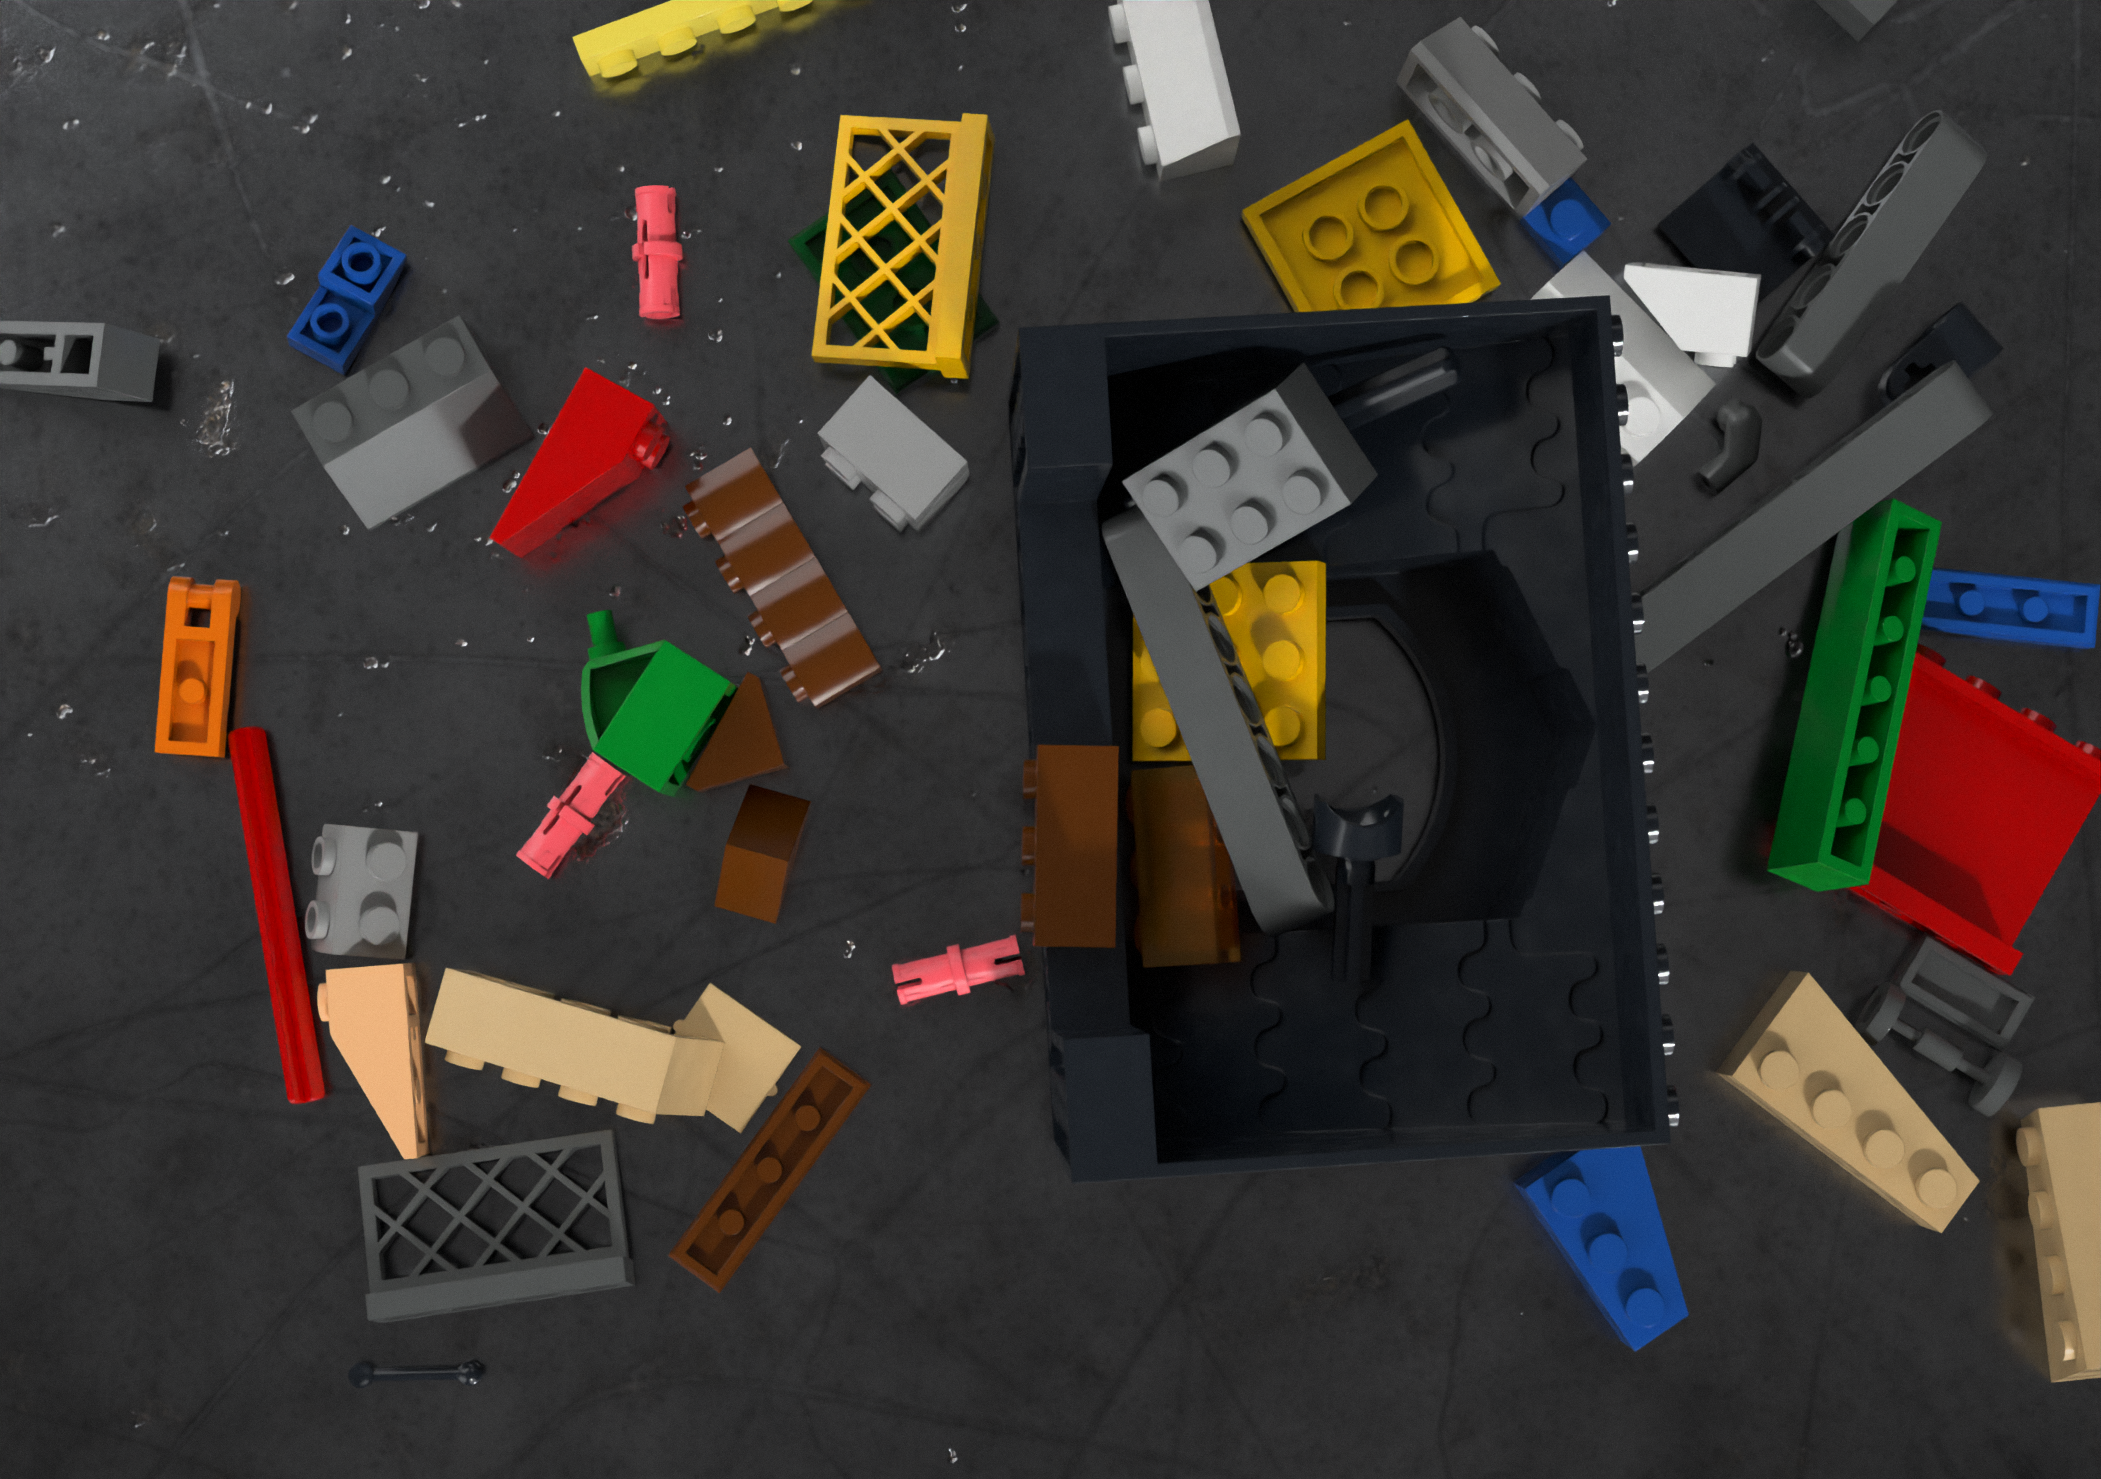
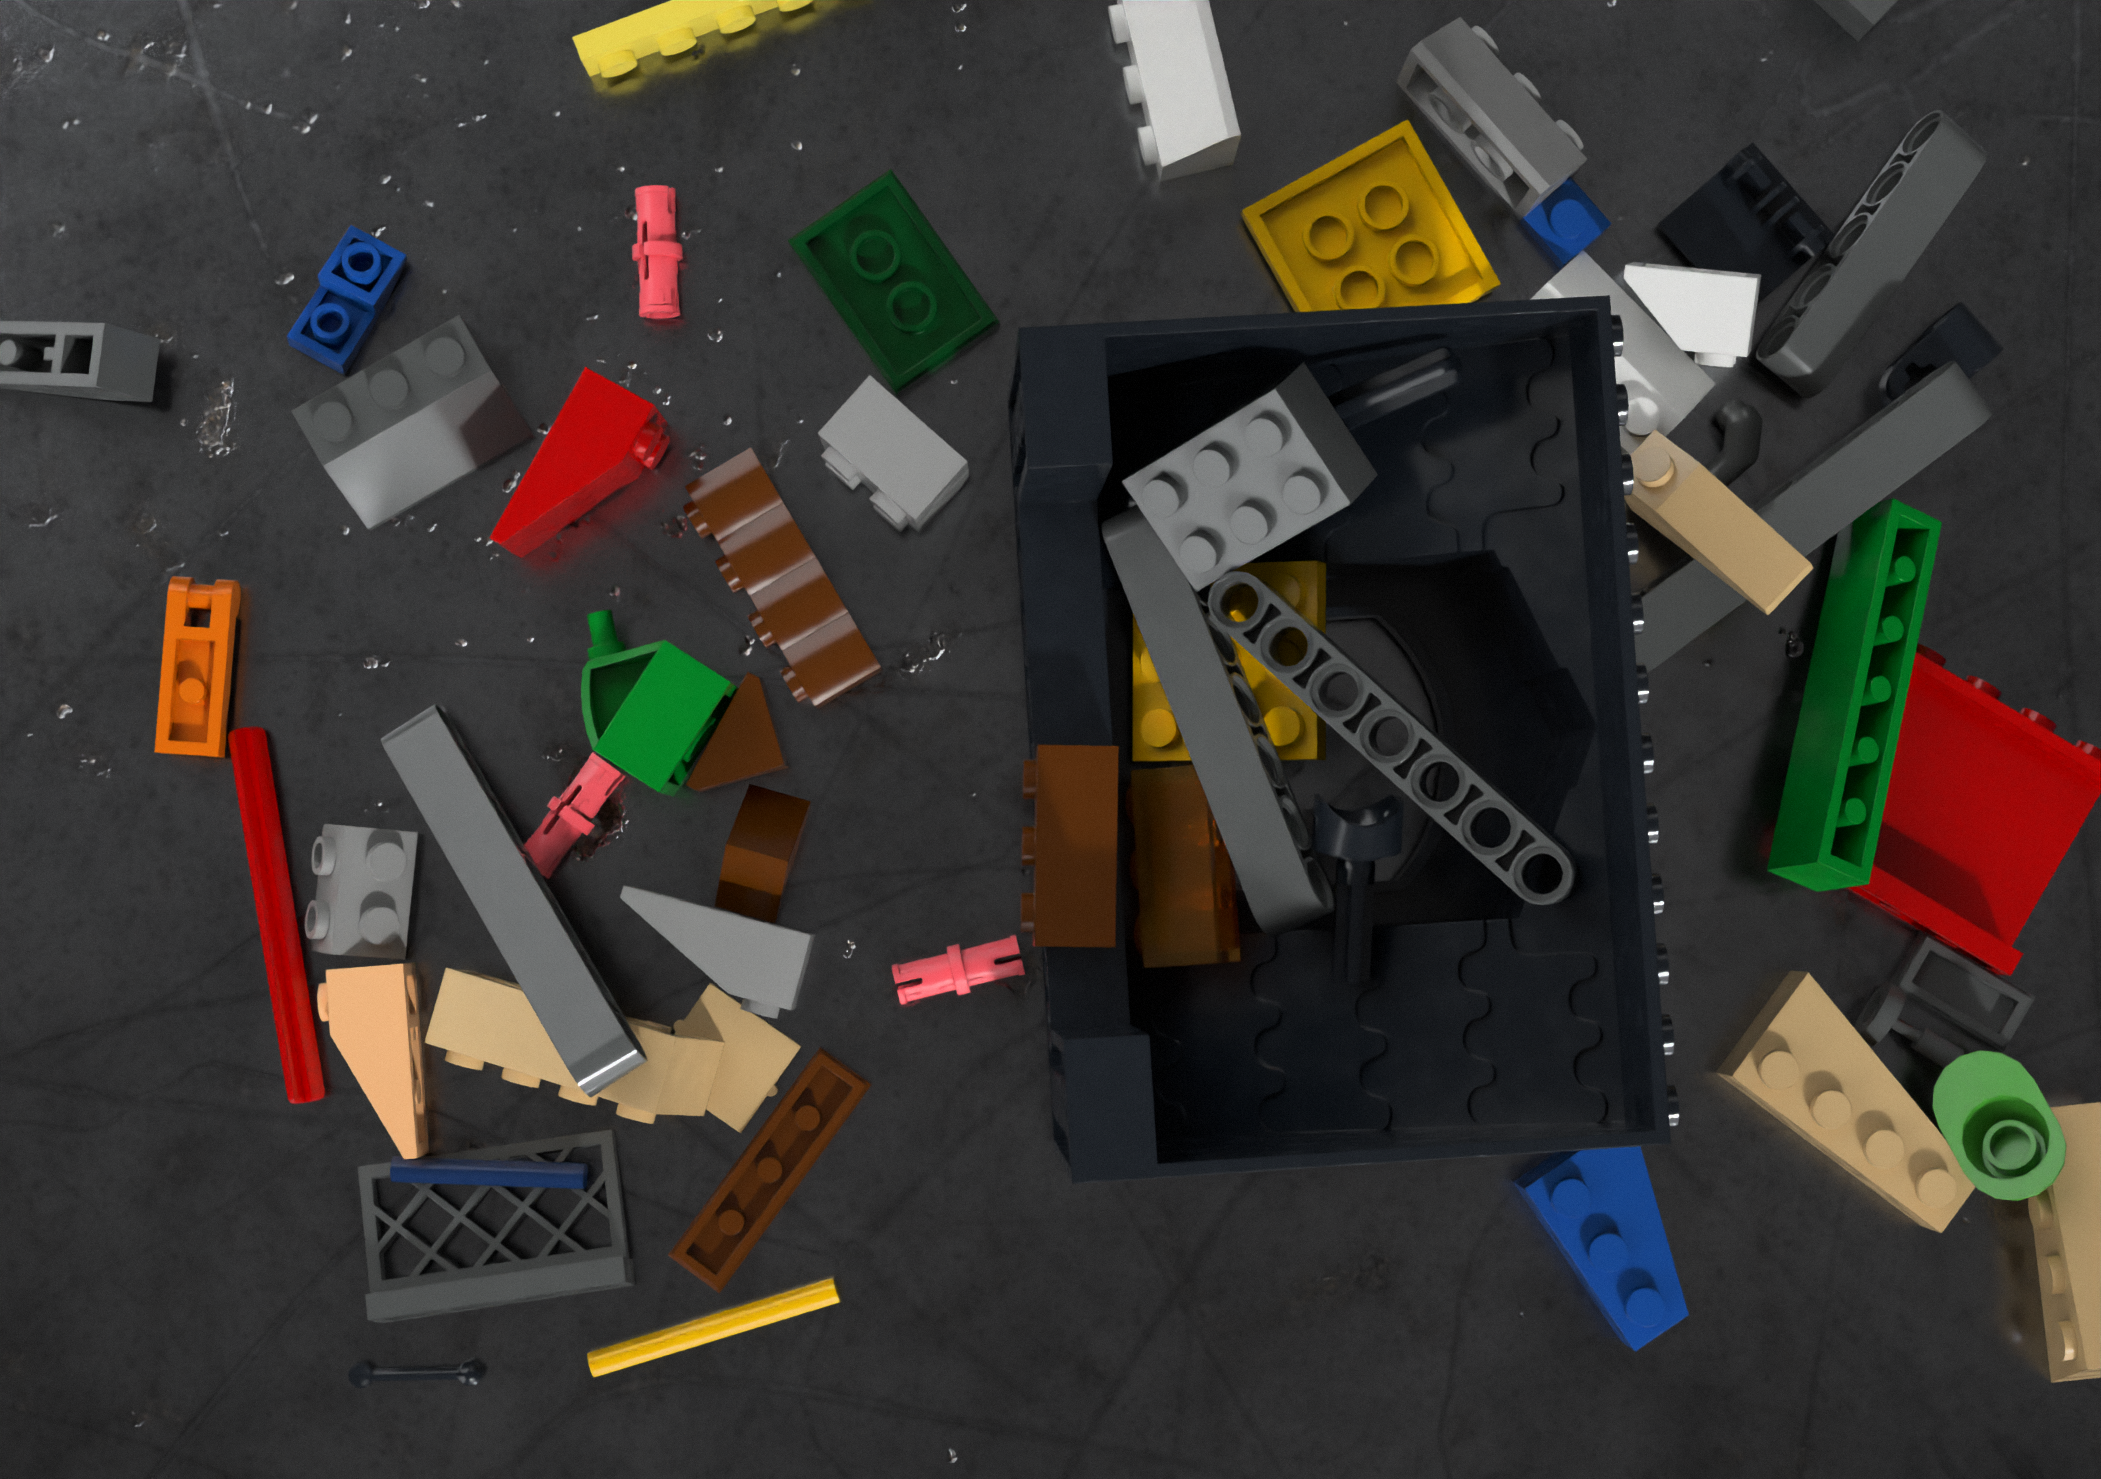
(489, 1172): none -> dark blue bar
(514, 901): none -> dark grey beam
(713, 1327): none -> yellow bar
(736, 951): none -> light grey slope
(959, 247): yellow fence -> none
(1360, 724): none -> dark grey beam
(1712, 524): none -> tan slope
(1999, 1125): none -> bright green piece
(2011, 608): blue tile -> none

